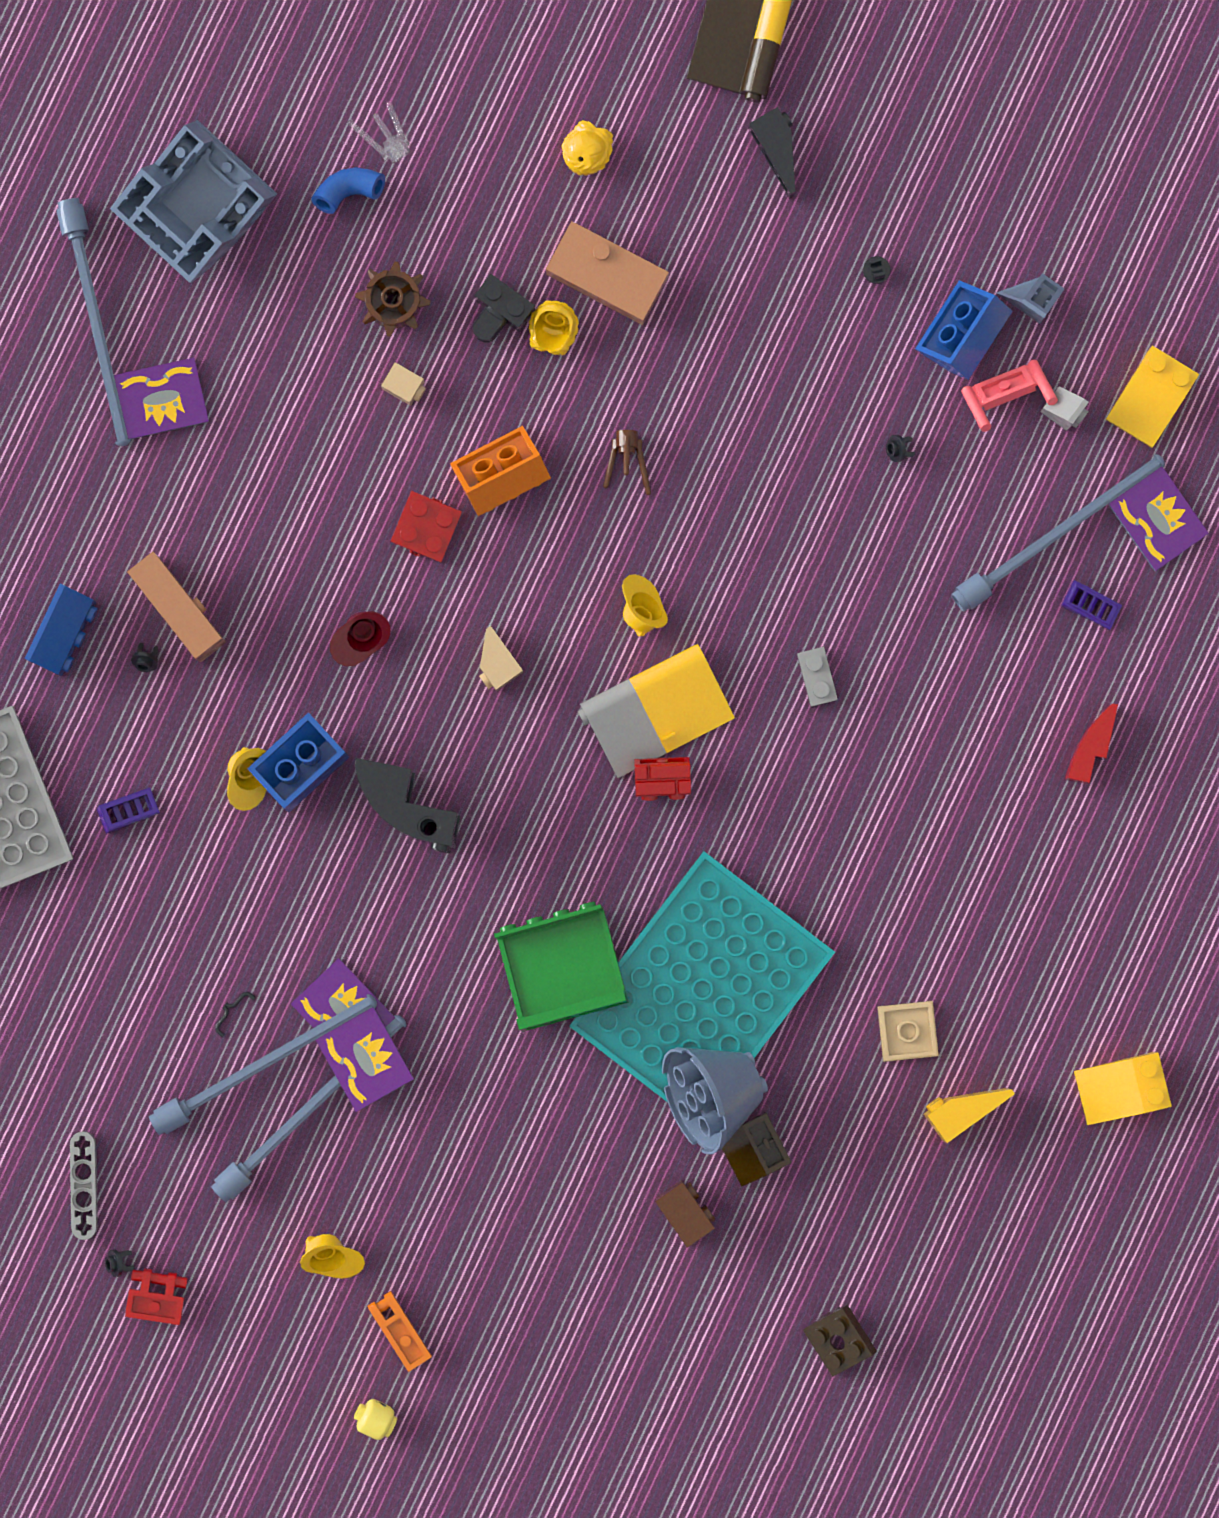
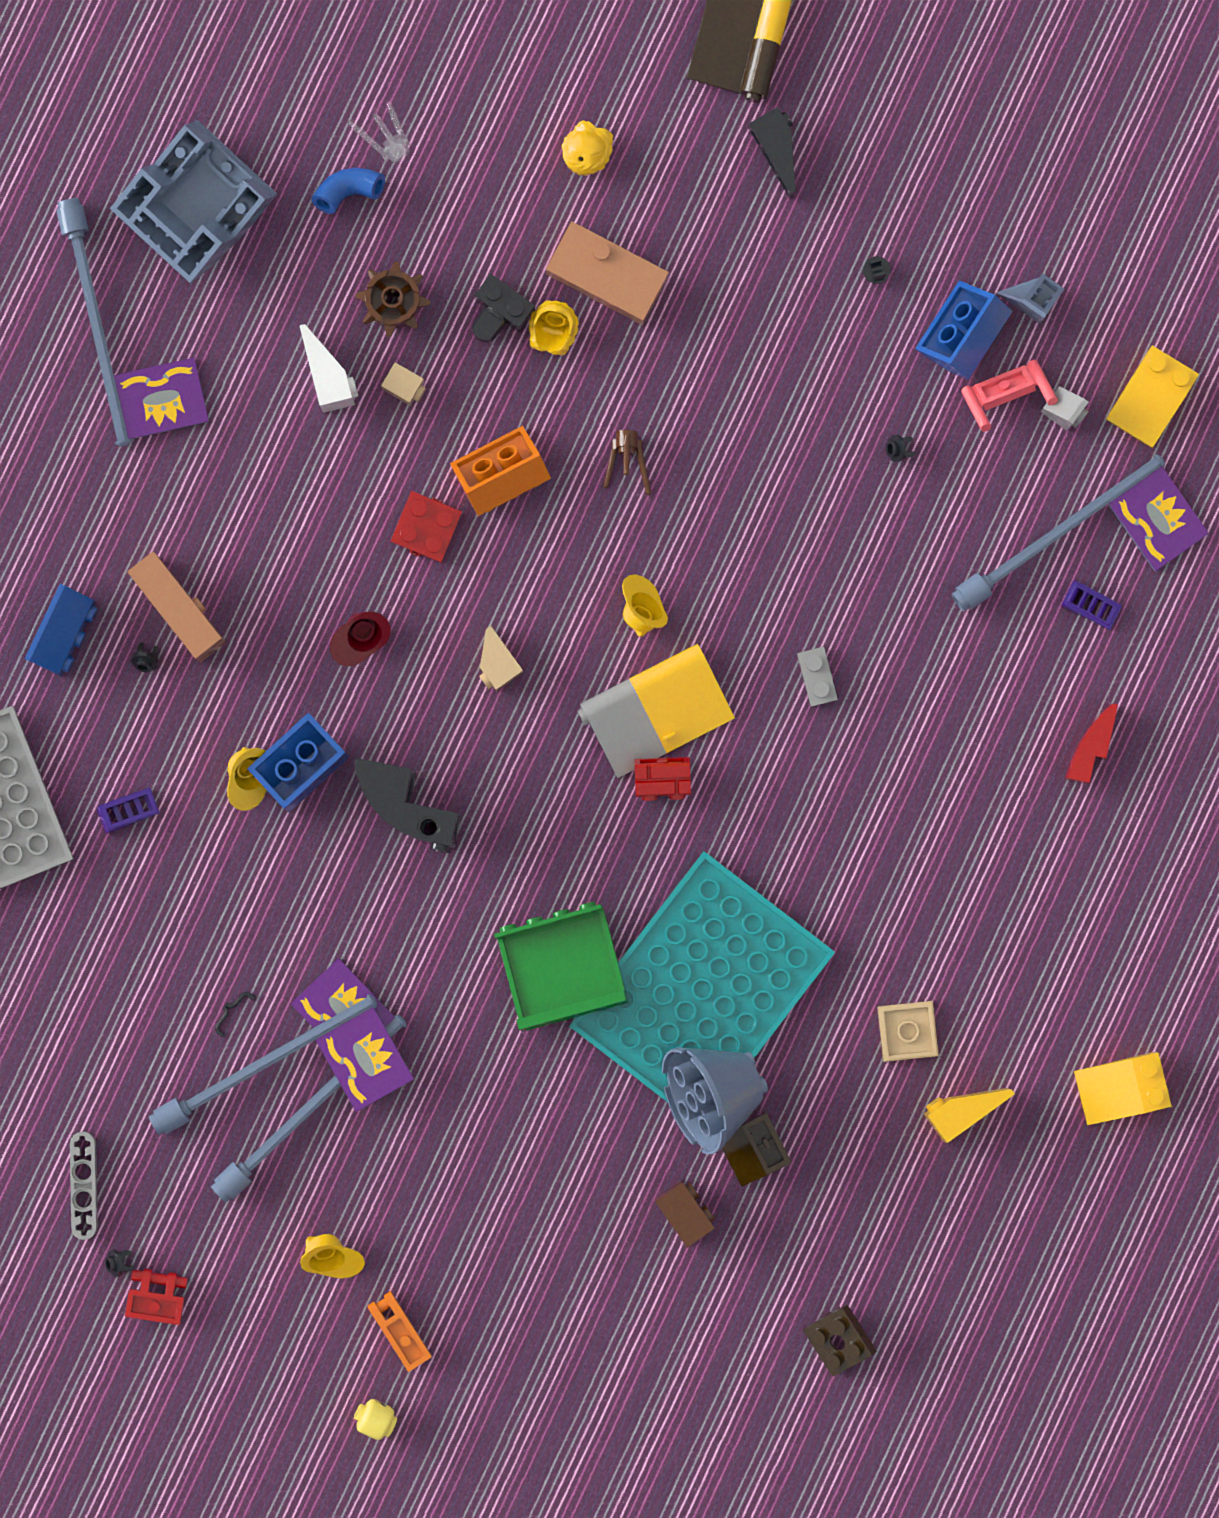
(330, 379): none -> white slope

